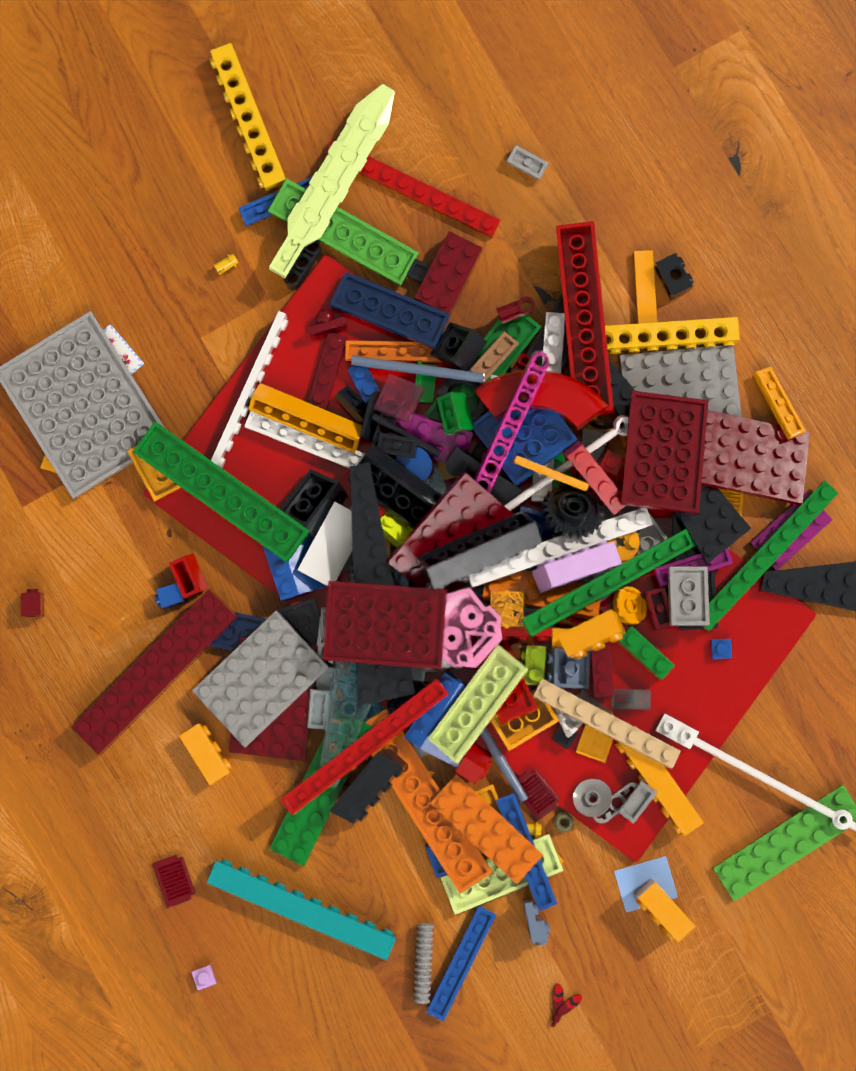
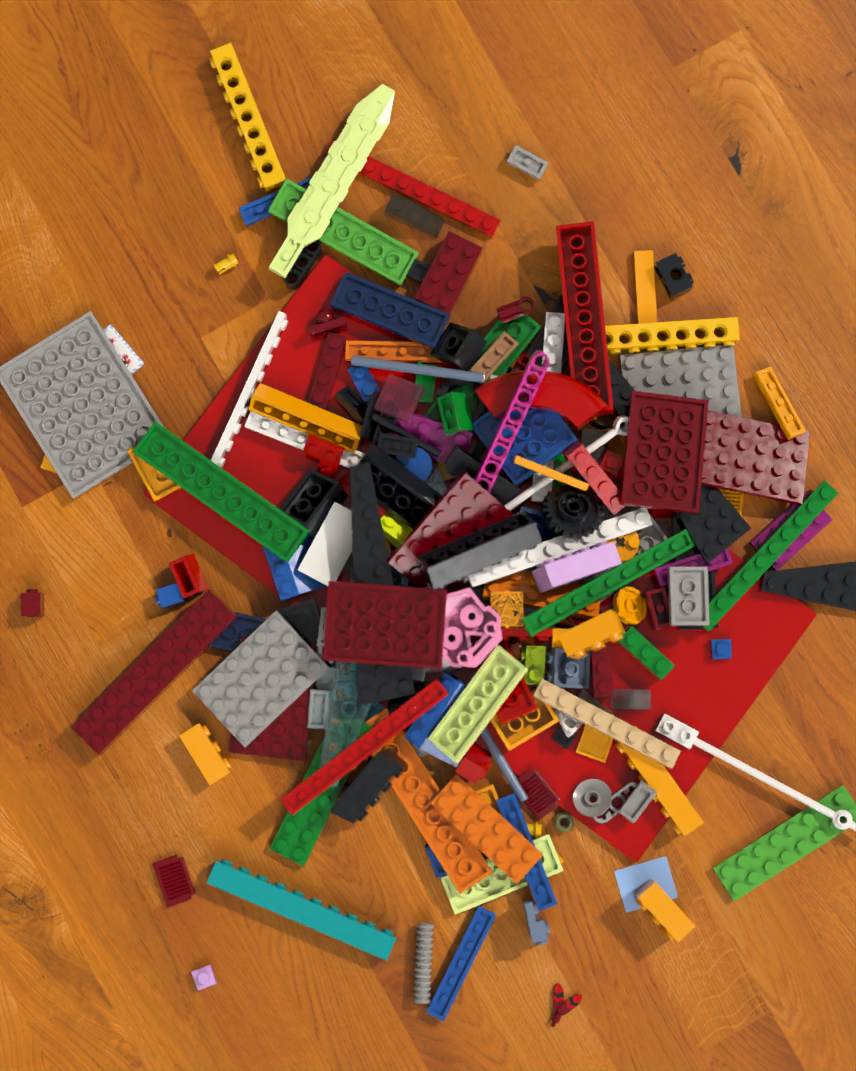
(328, 453): none -> red plate
(413, 216): none -> clear smoke slope

